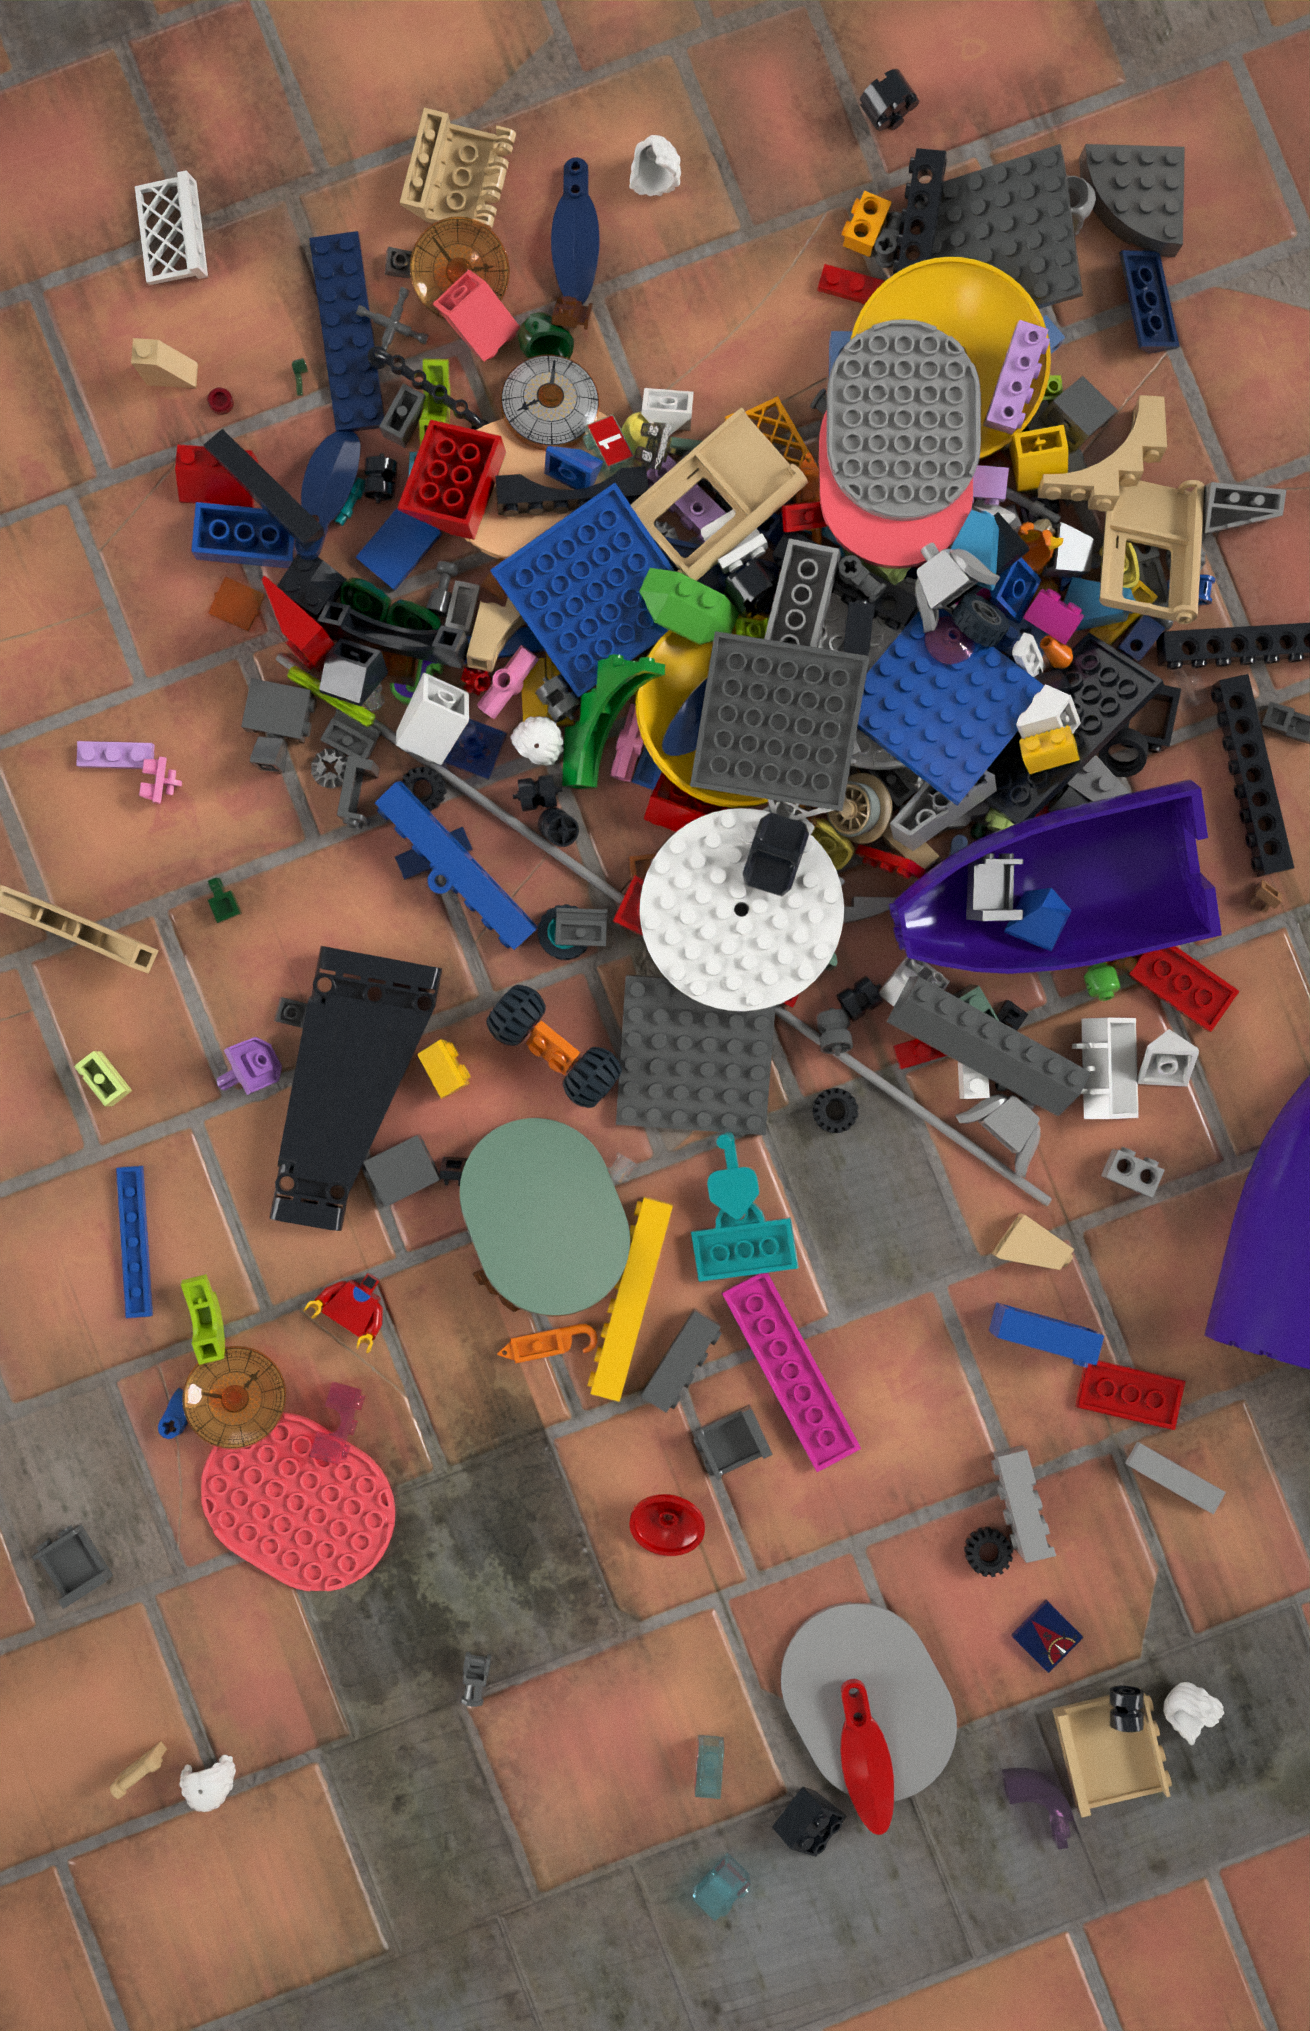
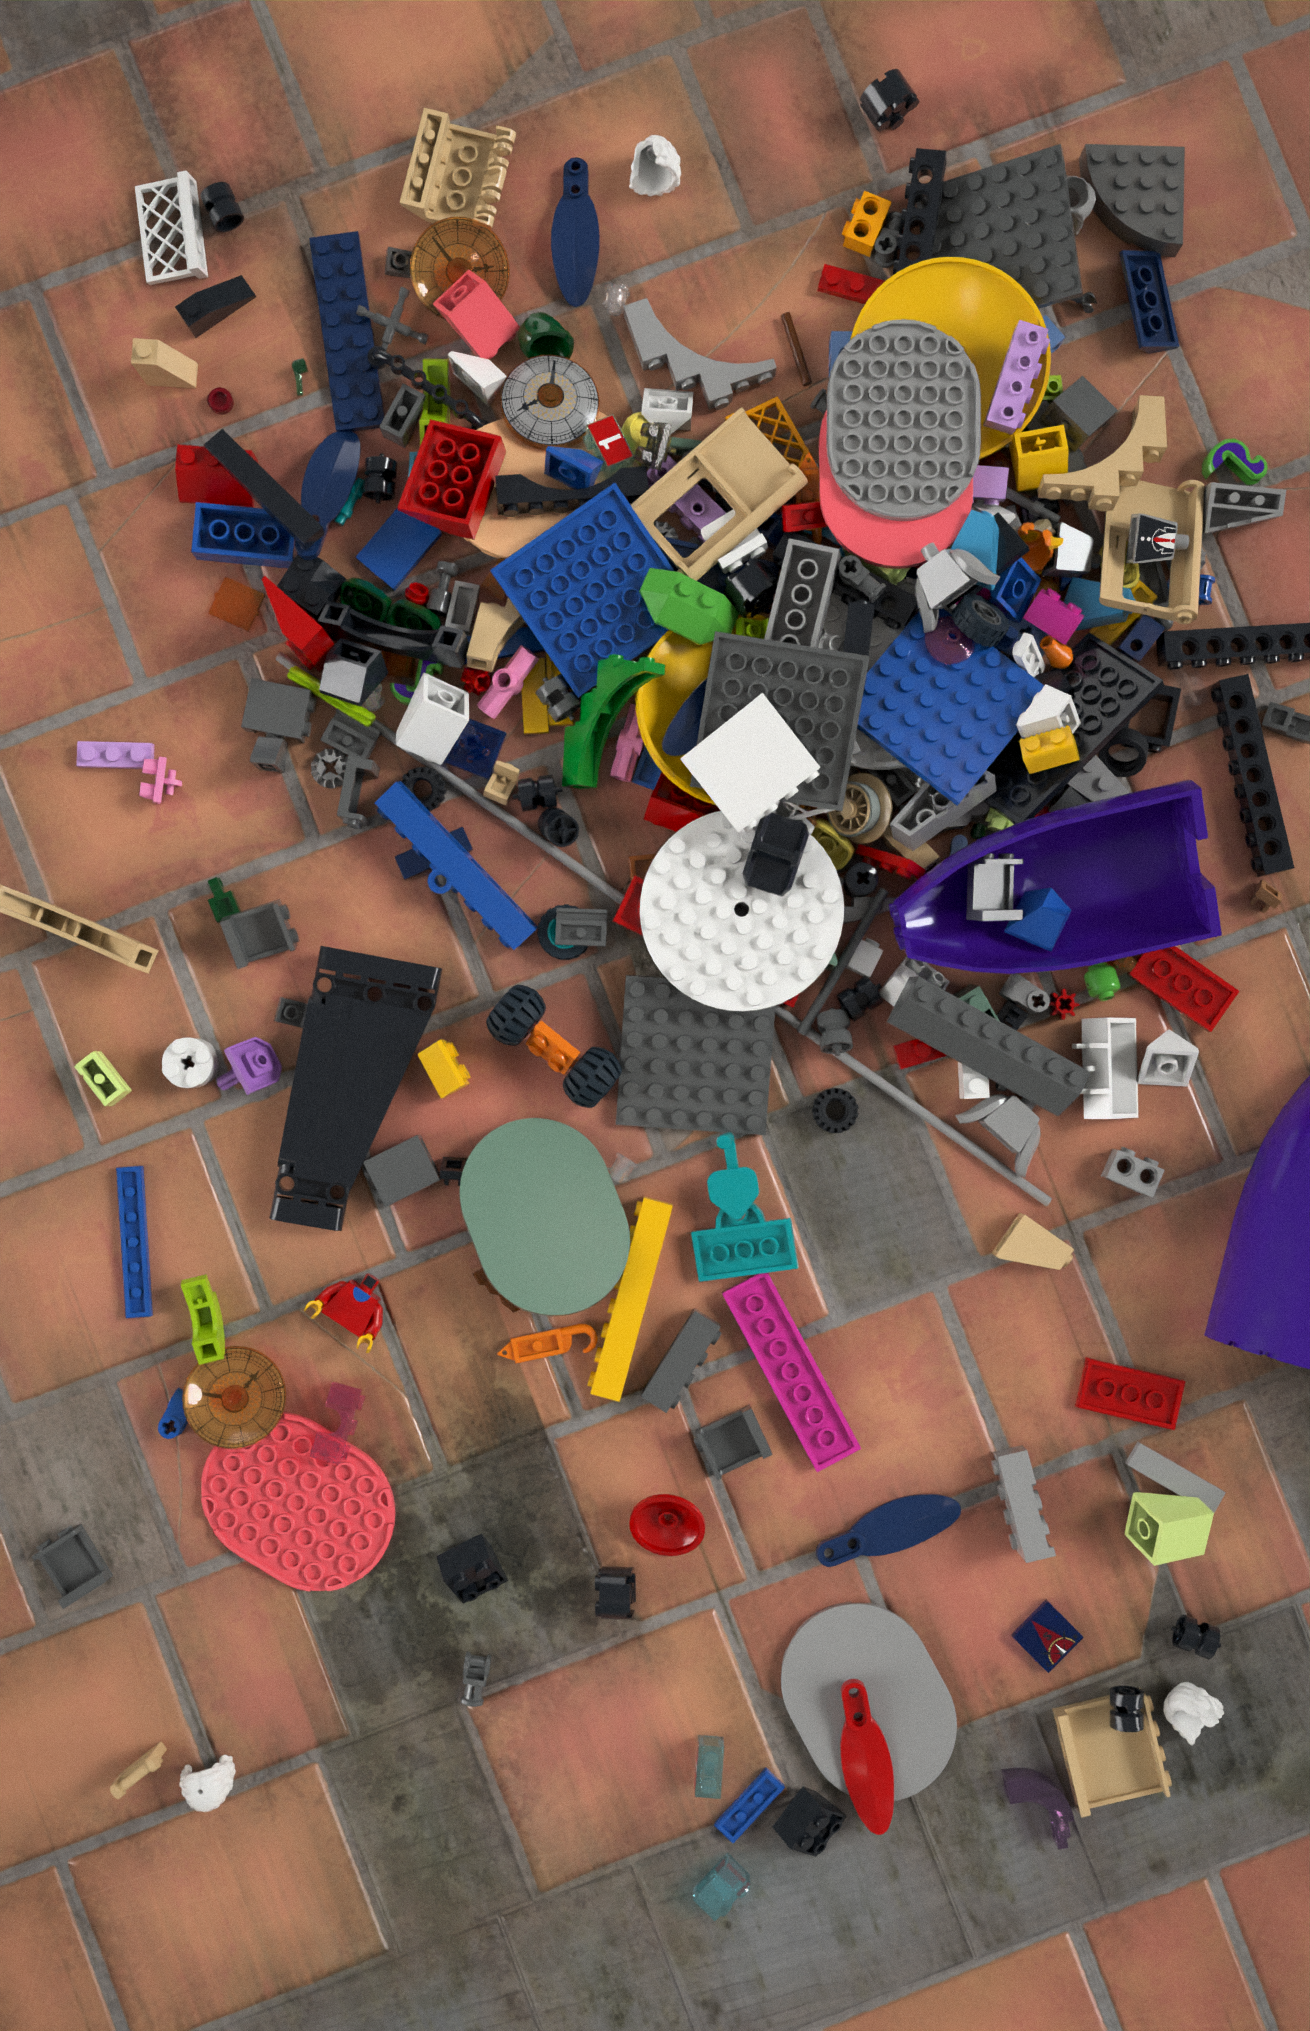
(178, 1070): none -> white brick
(214, 304): none -> black slope
(222, 208): none -> black wheel
(259, 932): none -> dark grey panel
(417, 593): none -> red plate
(471, 1569): none -> black slope
(478, 375): none -> white slope
(502, 782): none -> tan bracket
(539, 731): white hair -> none
(571, 312): reddish brown plate -> none
(615, 298): none -> clear brick
(616, 1592): none -> black brick
(686, 367): none -> light grey arch
(749, 1805): none -> blue tile
(751, 763): none -> white panel
(796, 349): none -> reddish brown bar
(865, 958): none -> white brick
(869, 884): none -> black piece
(875, 906): none -> dark grey bar
(892, 1528): none -> dark blue plant
(988, 1567): black tyre -> none
(1020, 992): none -> light grey piece
(1047, 1334): blue brick -> none
(1070, 1004): none -> red gear
(1085, 301): none -> dark grey hand
(1153, 539): none -> torso
(1168, 1526): none -> yellowish green slope
(1201, 1638): none -> black wheel
(1237, 459): none -> bright green animal

